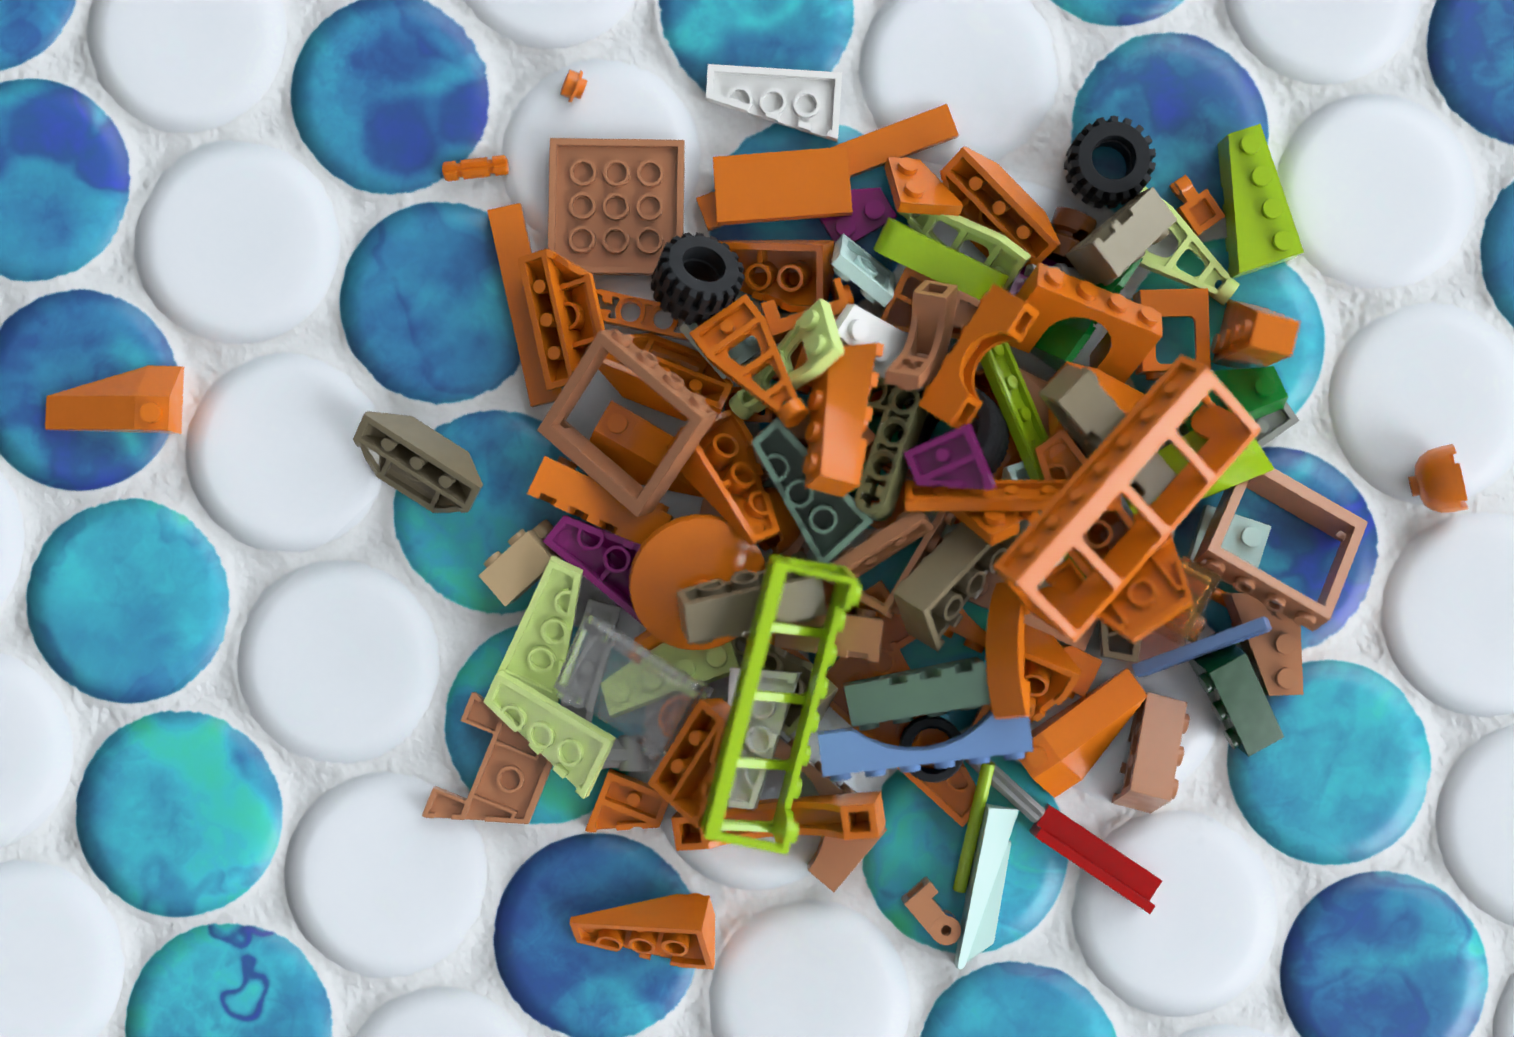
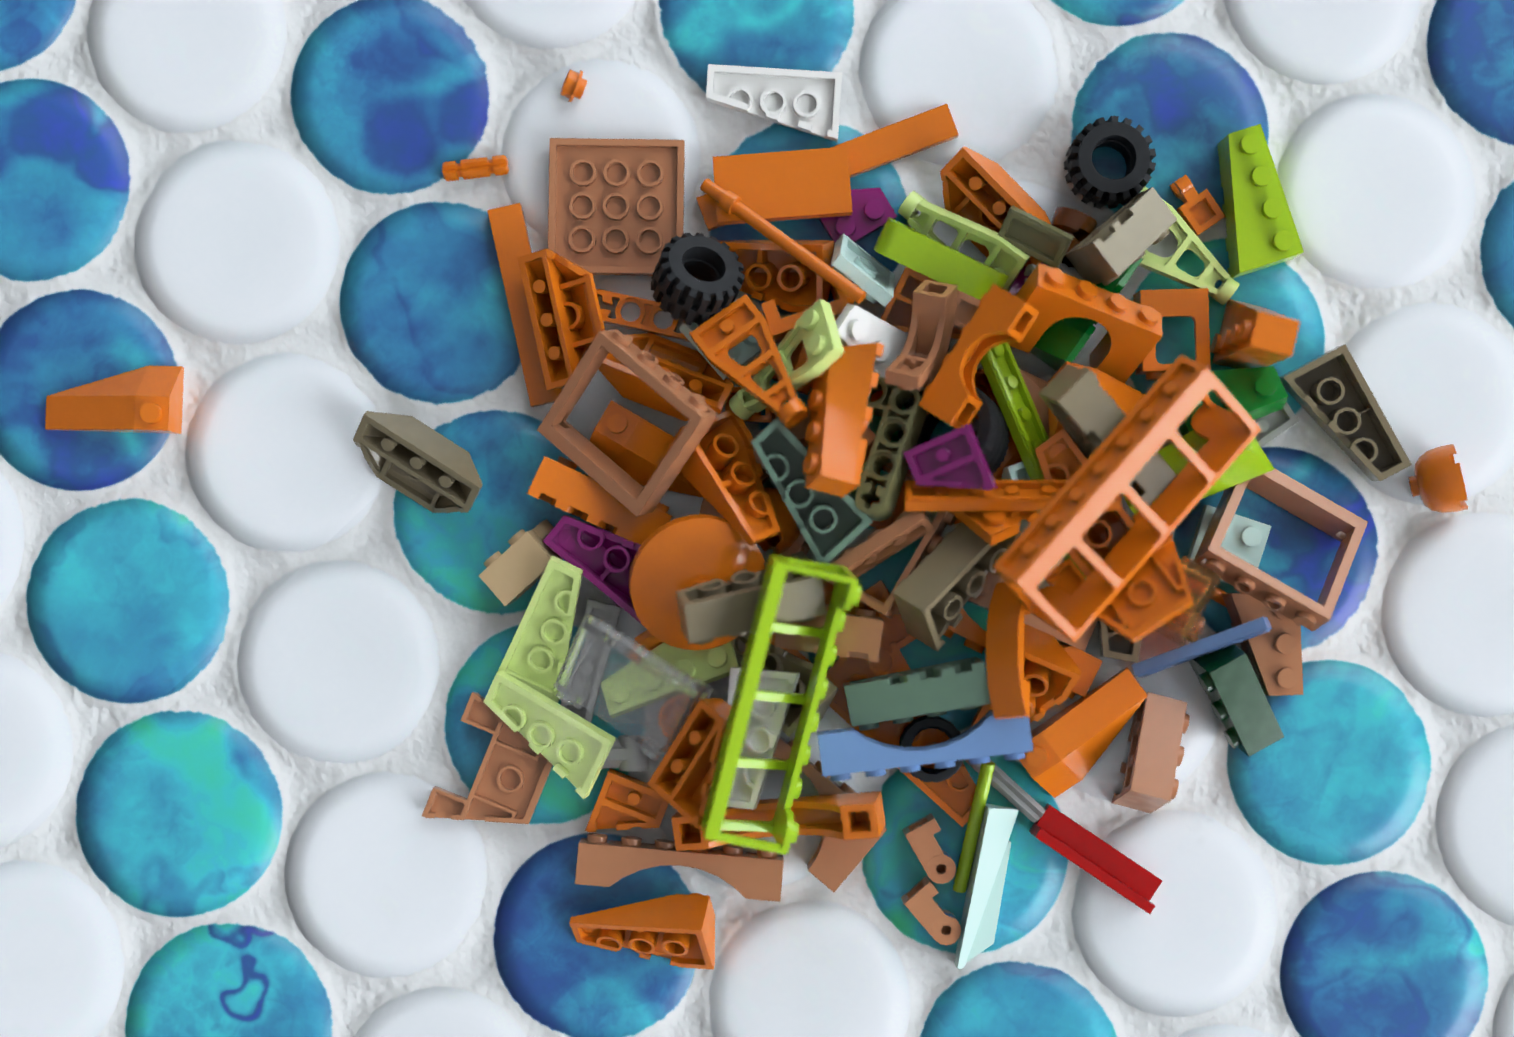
(607, 861): none -> nougat arch
(733, 204): none -> orange bar
(918, 189): orange wing -> none
(935, 861): none -> nougat leg
(1035, 237): none -> olive tile
(1346, 409): none -> dark tan wedge

